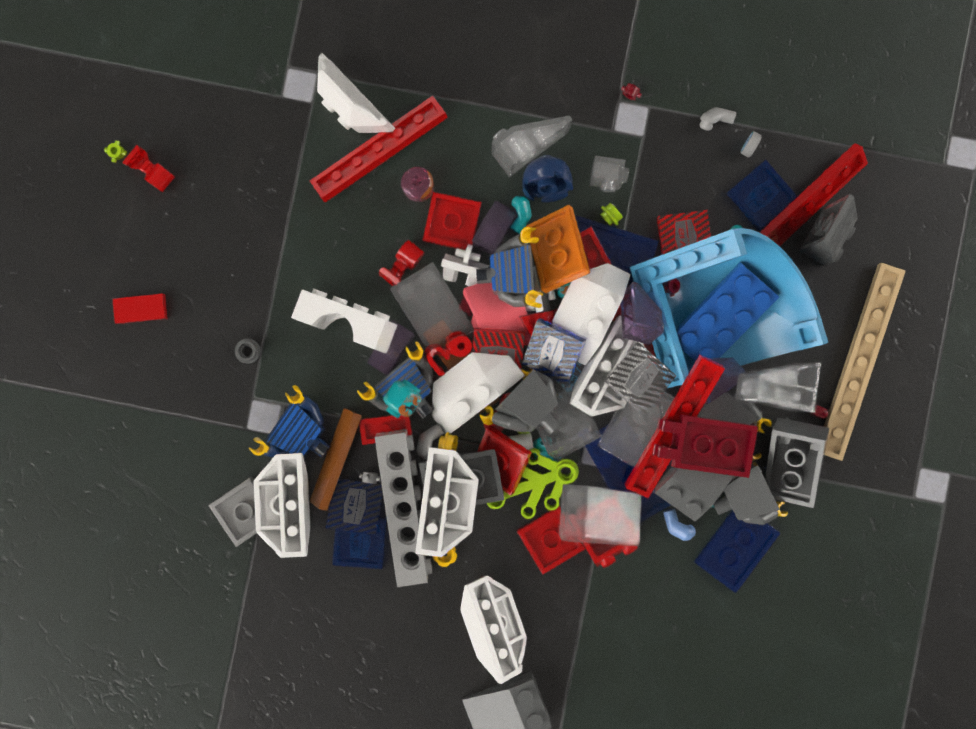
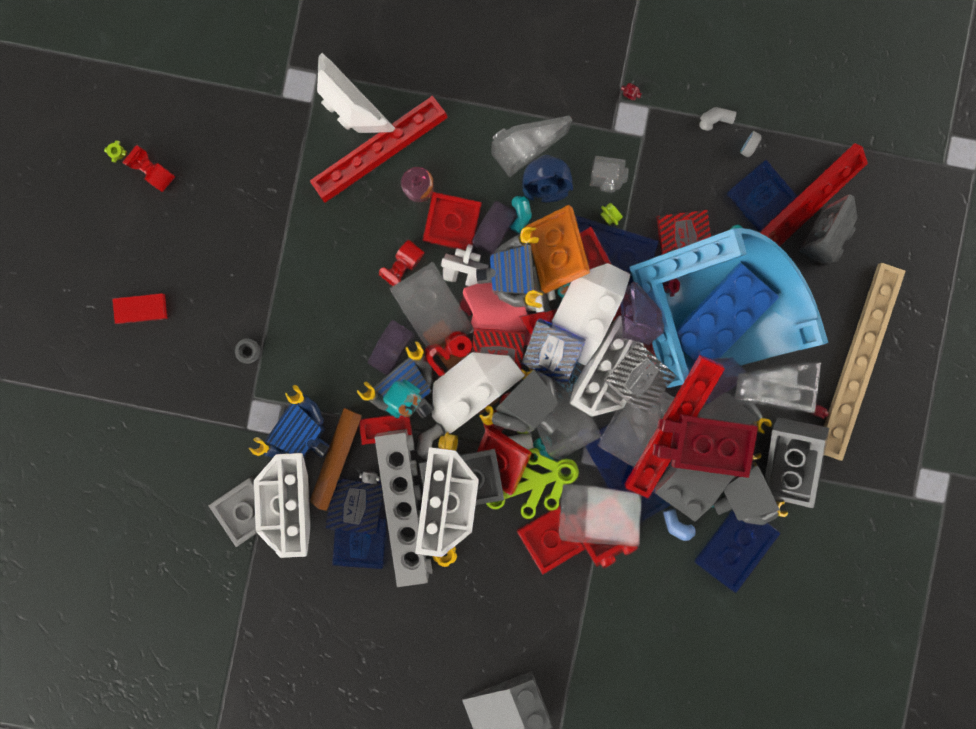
(368, 329): white arch -> none
(494, 627): white wedge -> none

